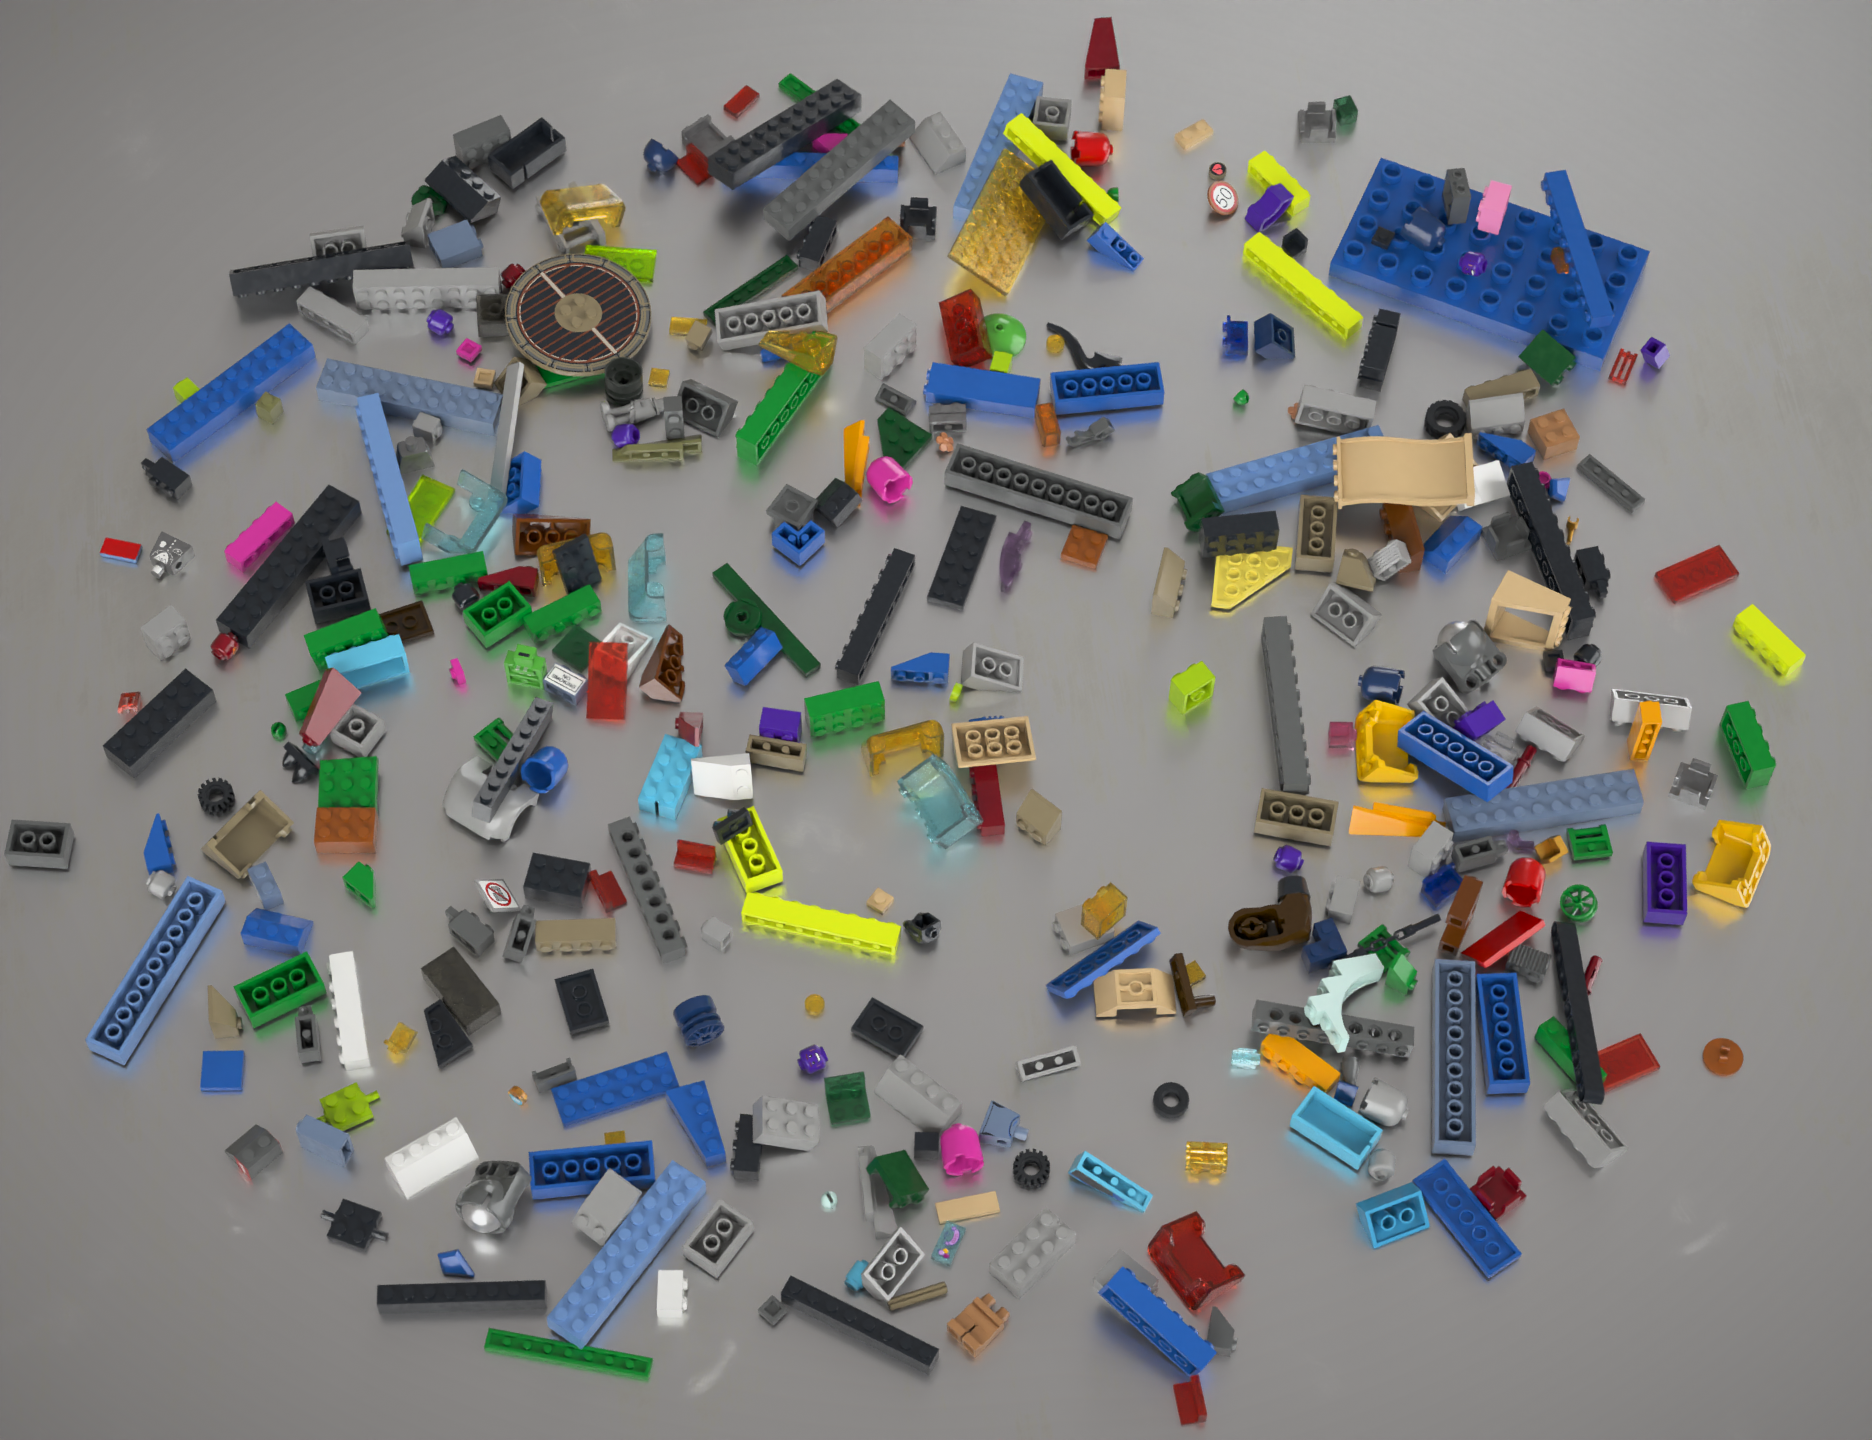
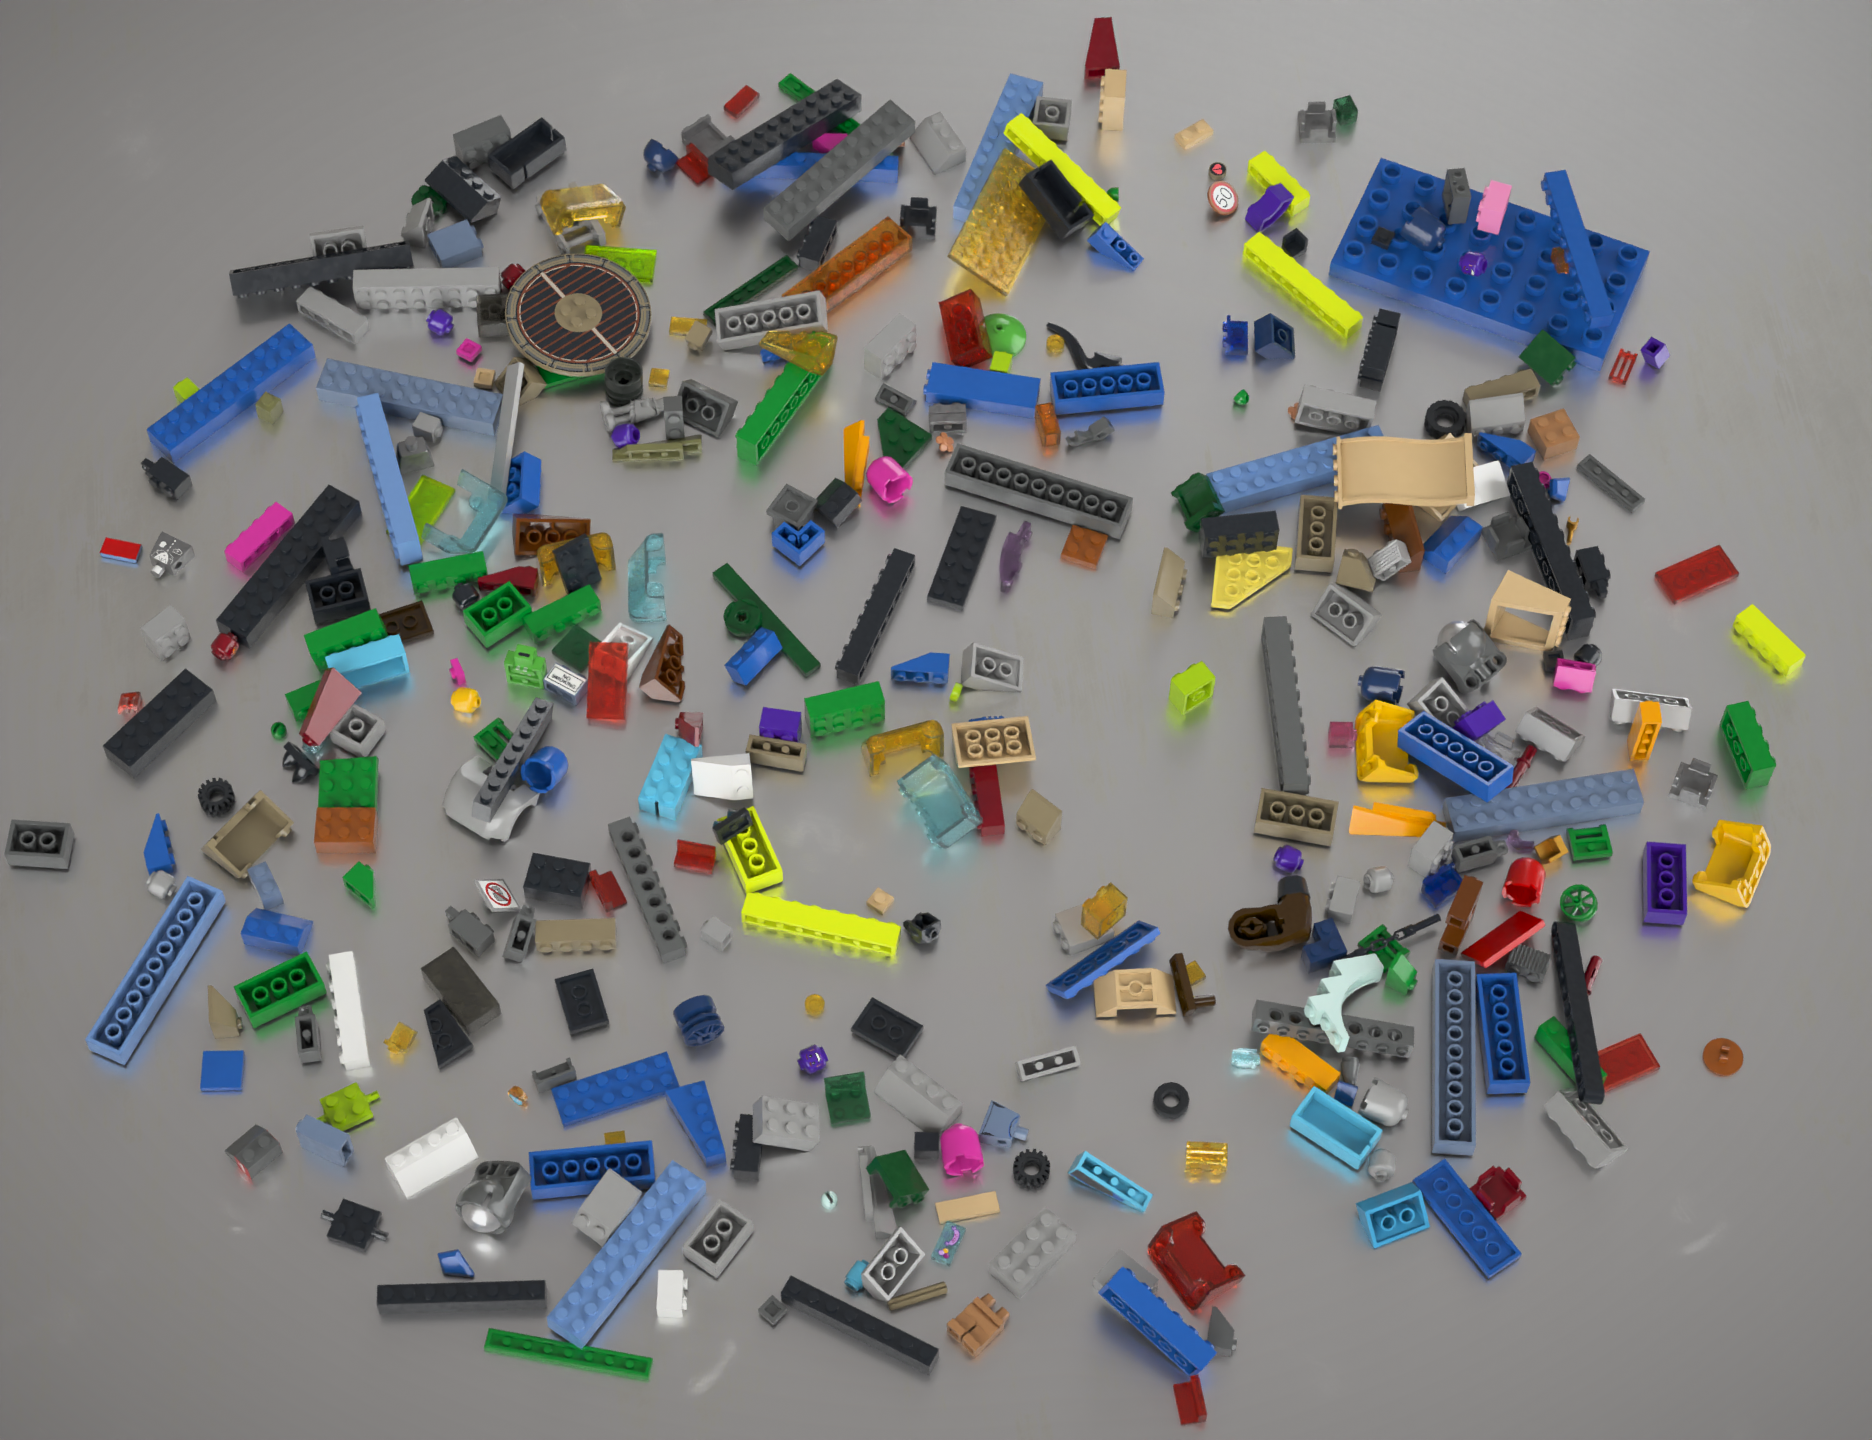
(465, 700): none -> yellow head
(1090, 148): red cylinder -> none

